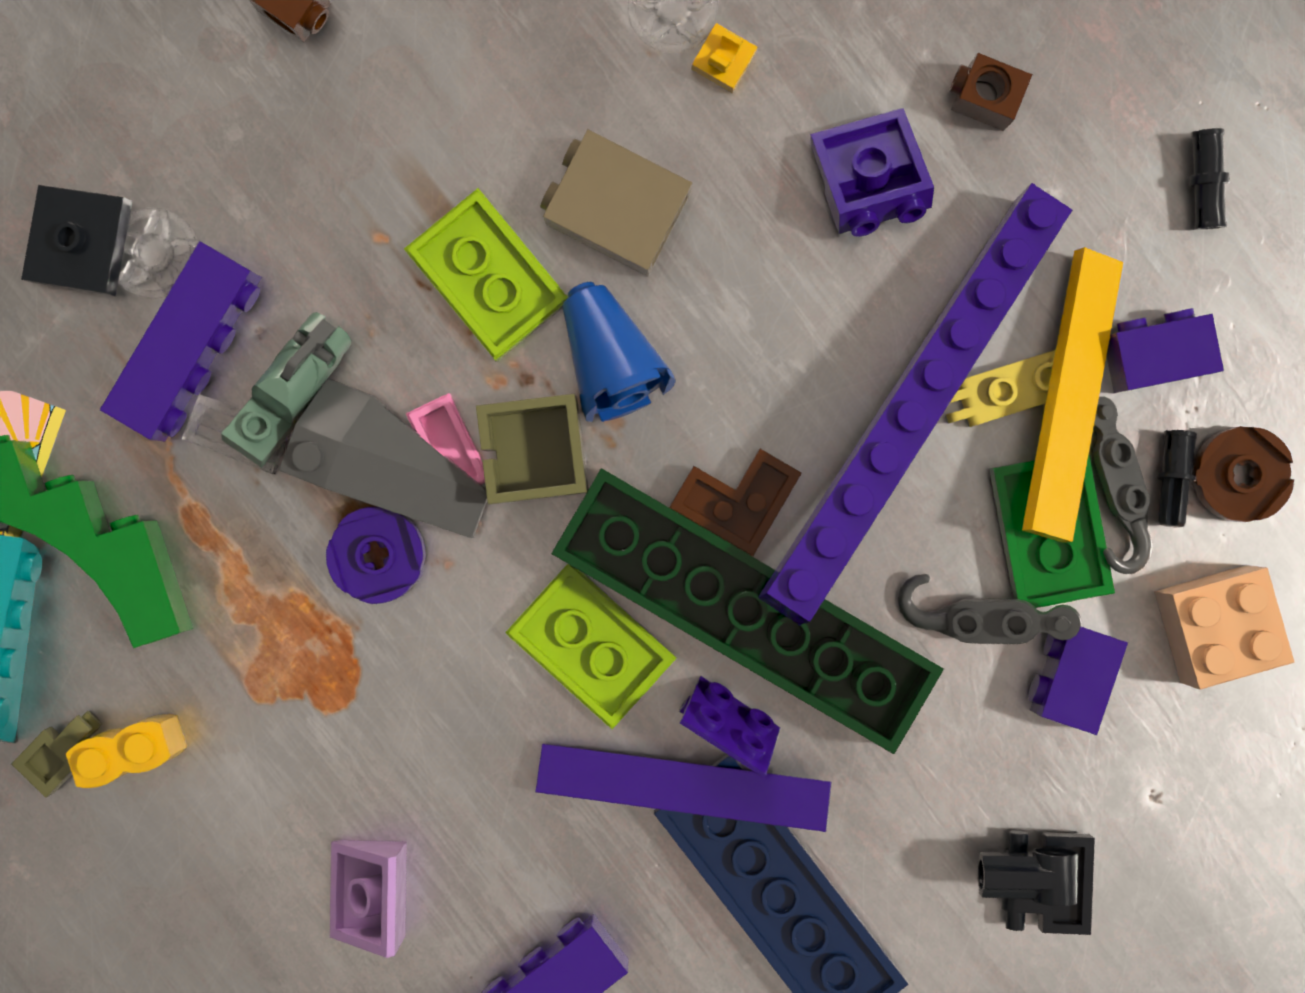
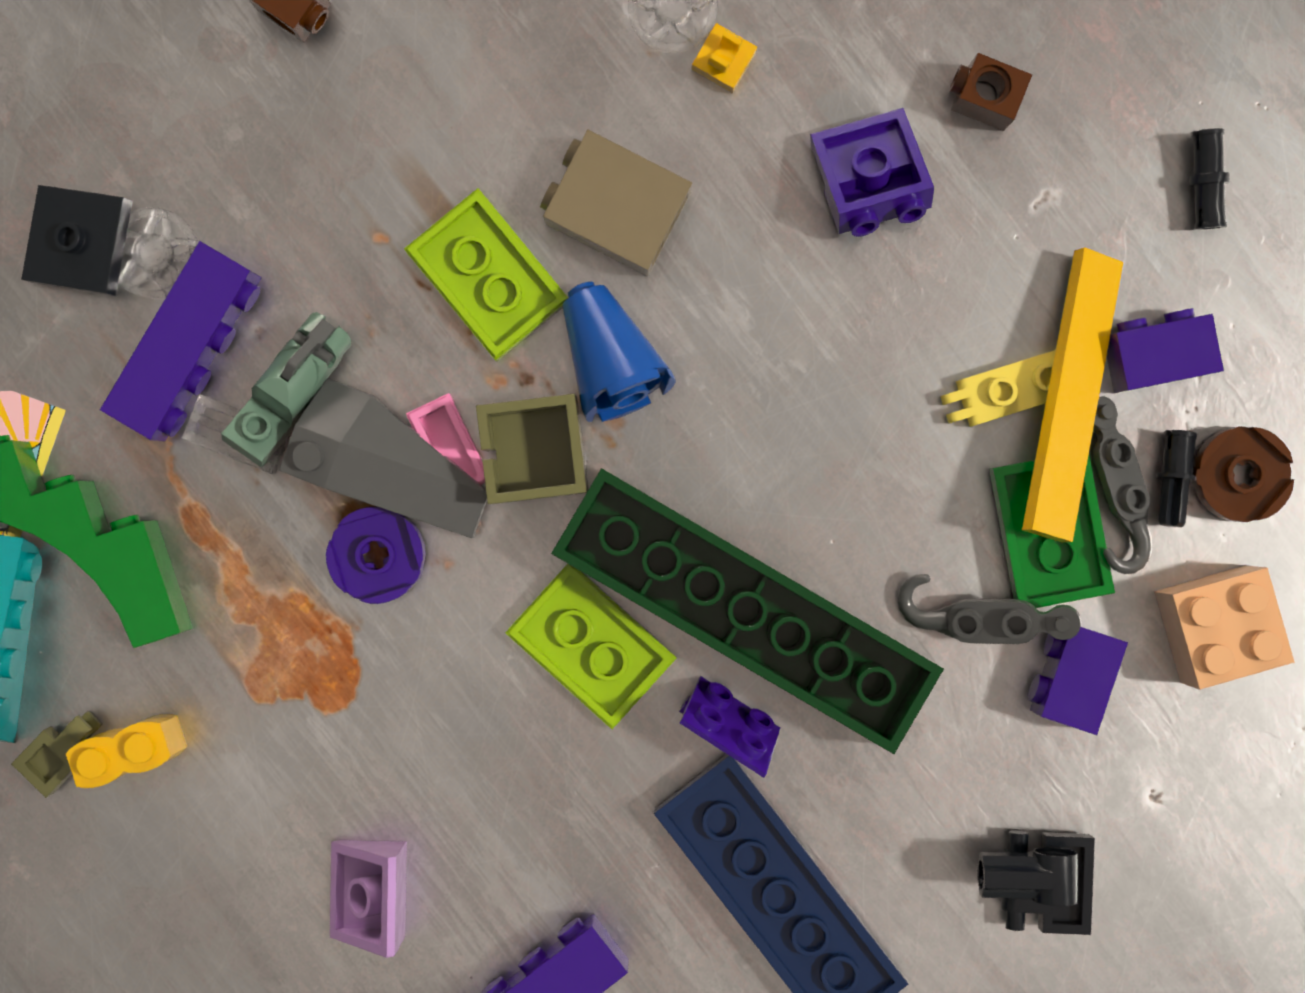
(684, 787): dark purple tile -> none
(742, 513): reddish brown plate -> none
(914, 406): dark purple brick -> none

